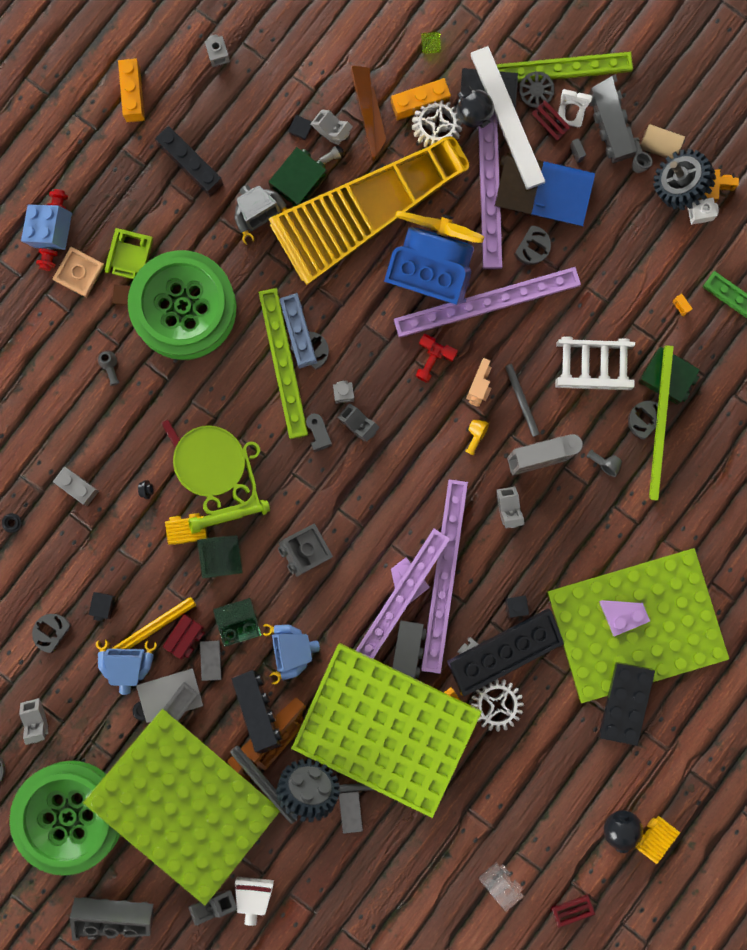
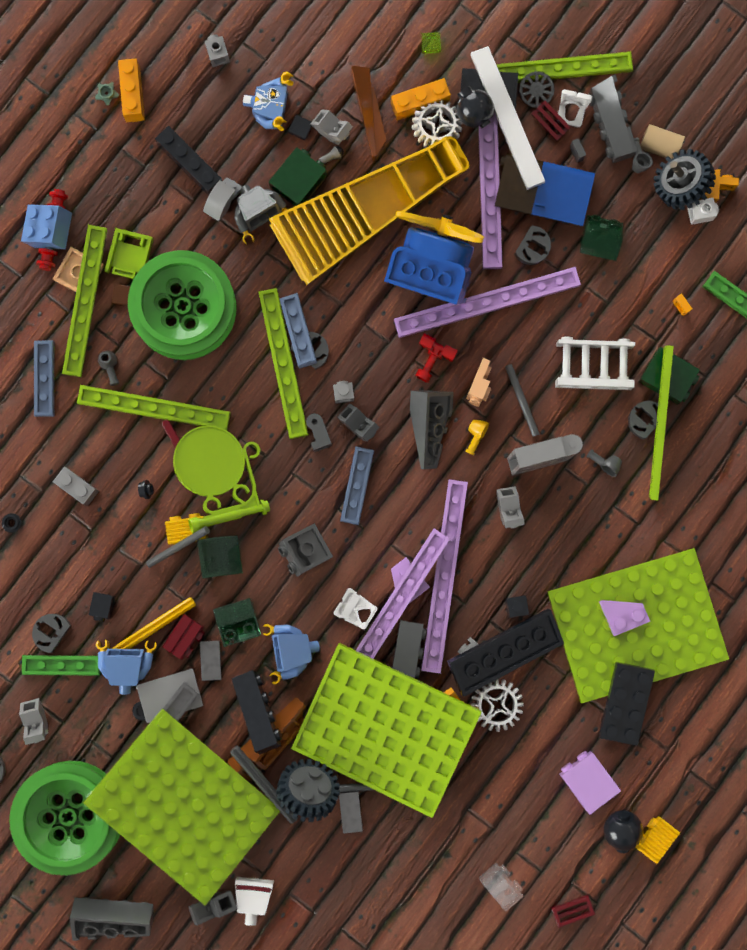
(44, 378): none -> sand blue tile
(59, 665): none -> bright green tile
(84, 301): none -> lime tile
(106, 88): none -> sand green plate
(152, 407): none -> lime tile
(178, 546): none -> dark grey bar
(221, 198): none -> light grey brick
(270, 102): none -> medium blue torso
(351, 605): none -> white piece
(357, 485): none -> sand blue tile
(429, 417): none -> dark grey wedge
(589, 781): none -> lavender brick
(601, 237): none -> clear green slope

